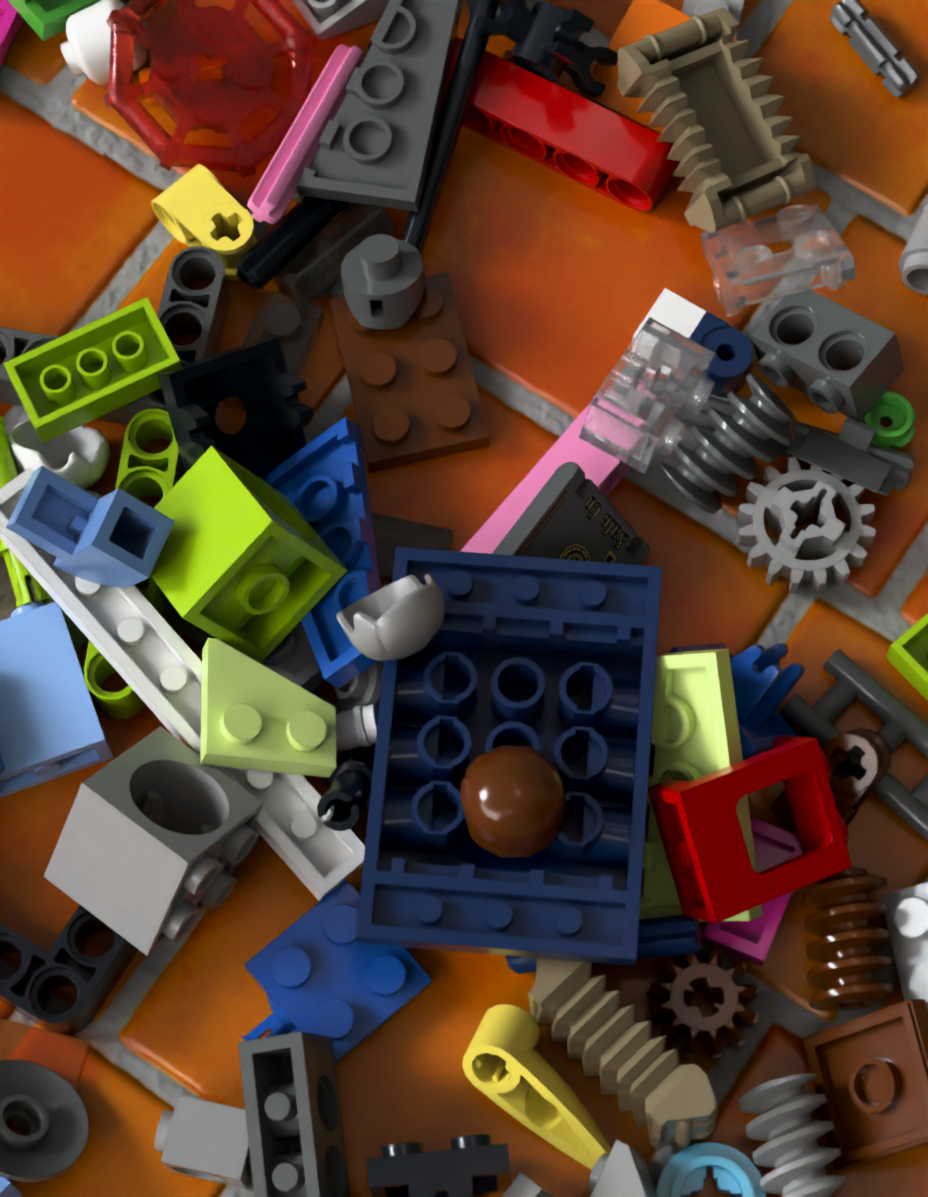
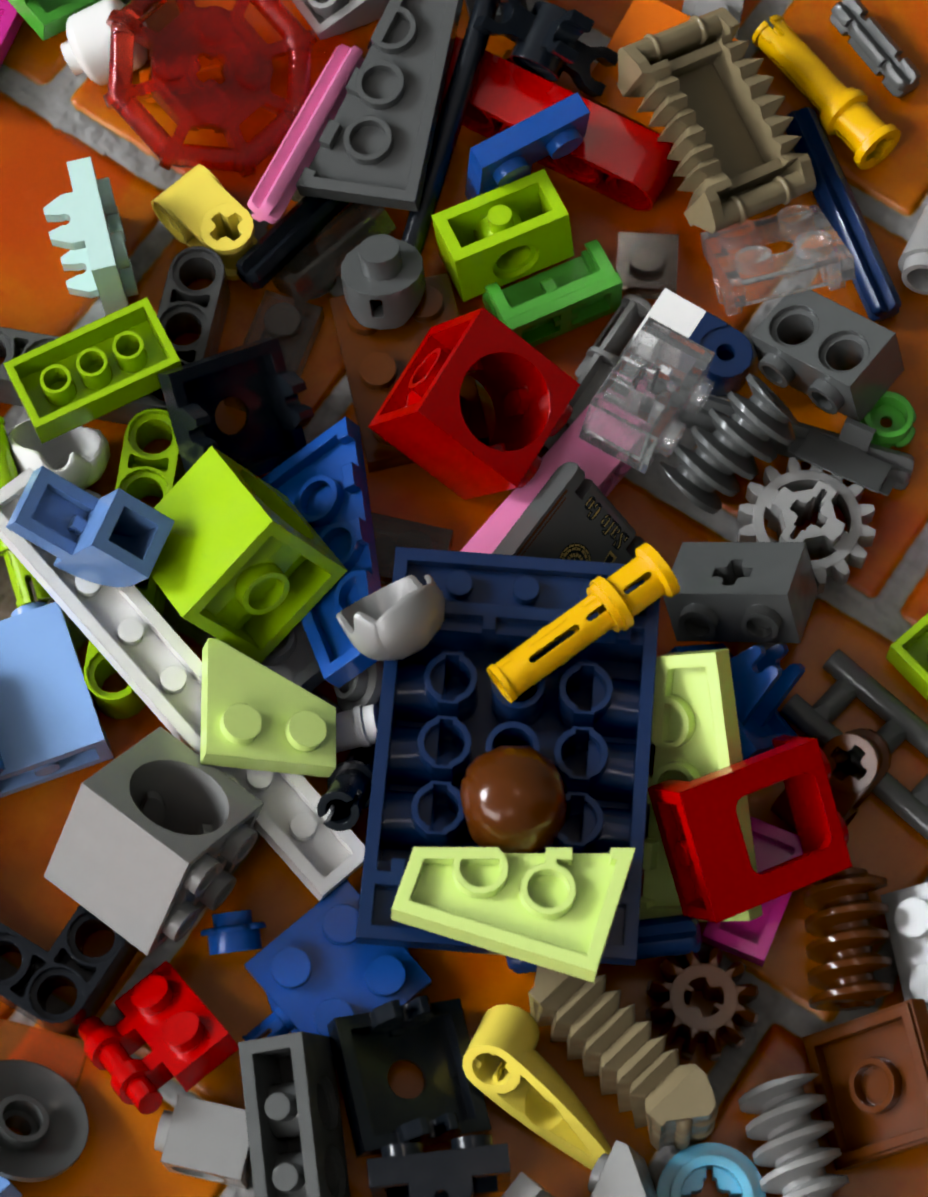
(93, 237): none -> light aqua piece
(176, 1026): none -> red plate
(233, 933): none -> blue plate
(426, 417): none -> red brick
(433, 1040): none -> black piece
(503, 234): none -> lime brick
(513, 151): none -> blue plate
(523, 905): none -> yellowish green wing
(558, 297): none -> bright green hinge
(603, 357): none -> light grey piece
(616, 611): none -> yellow pin
(647, 263): none -> clear smoke plate
(742, 592): none -> dark grey brick
(841, 108): none -> yellow pin
(844, 215): none -> dark blue axle

